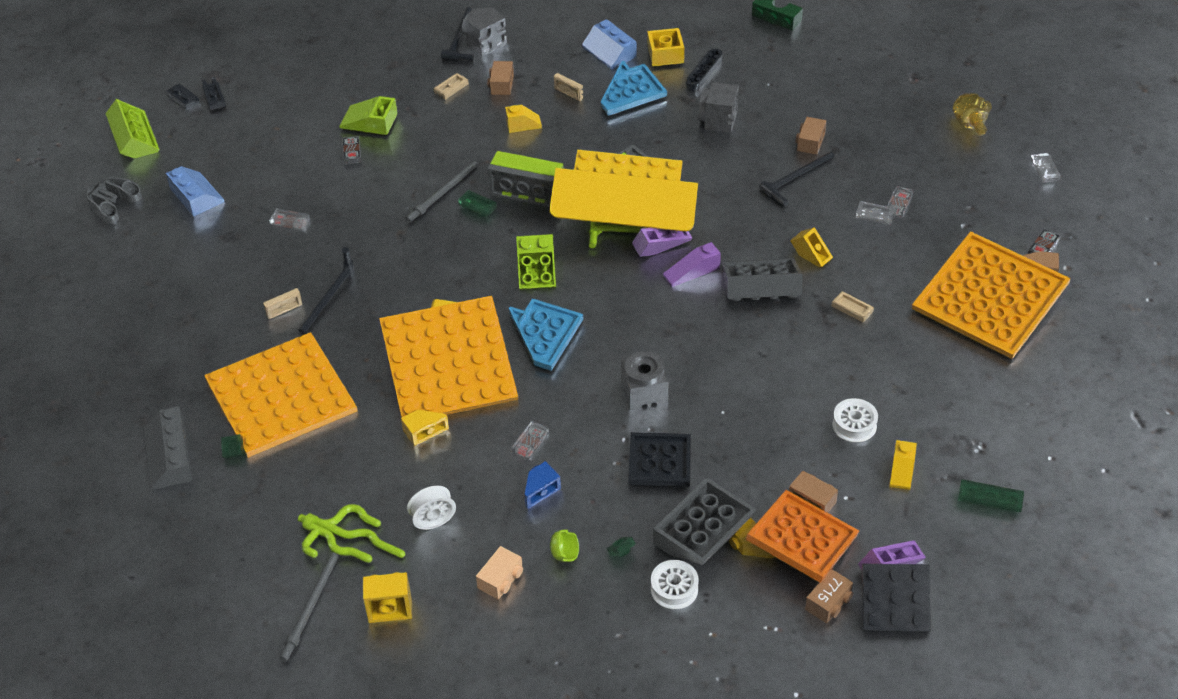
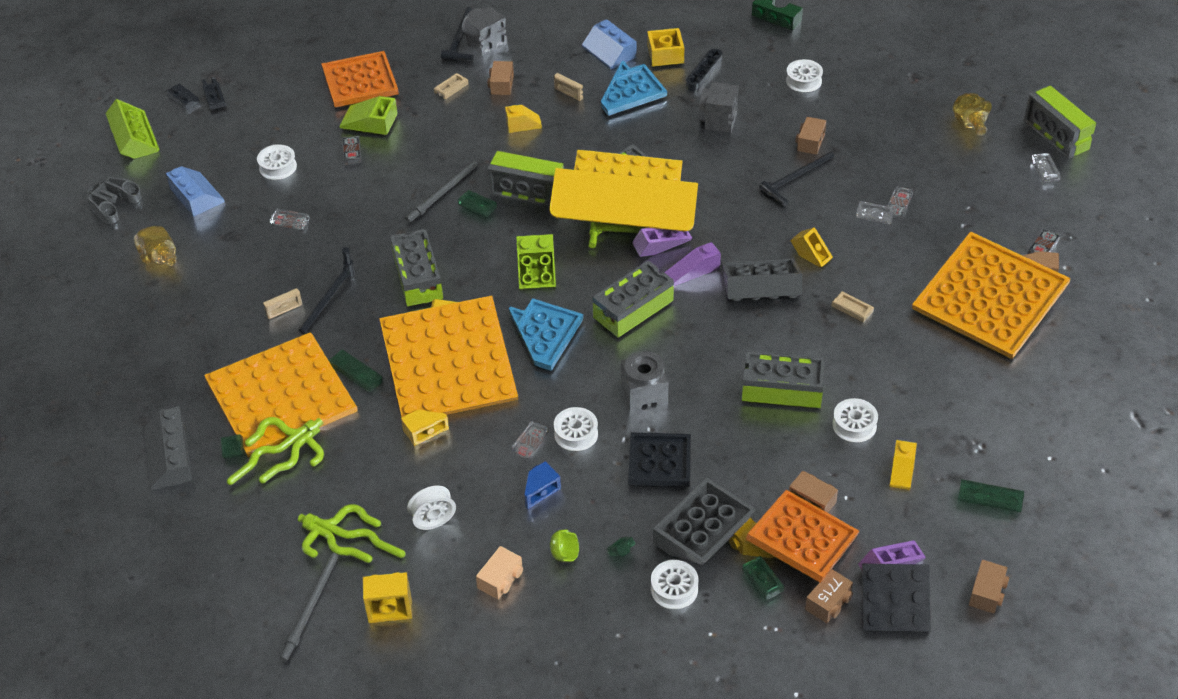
(155, 245): none -> clear yellow piece
(276, 162): none -> white wheel
(297, 436): none -> lime plant
(356, 370): none -> clear green plate
(359, 78): none -> orange plate
(416, 267): none -> dark grey piece
(575, 429): none -> white wheel
(633, 298): none -> dark grey piece
(763, 578): none -> clear green plate
(783, 379): none -> dark grey piece
(804, 75): none -> white wheel
(988, 586): none -> medium nougat brick
(1059, 121): none -> piece

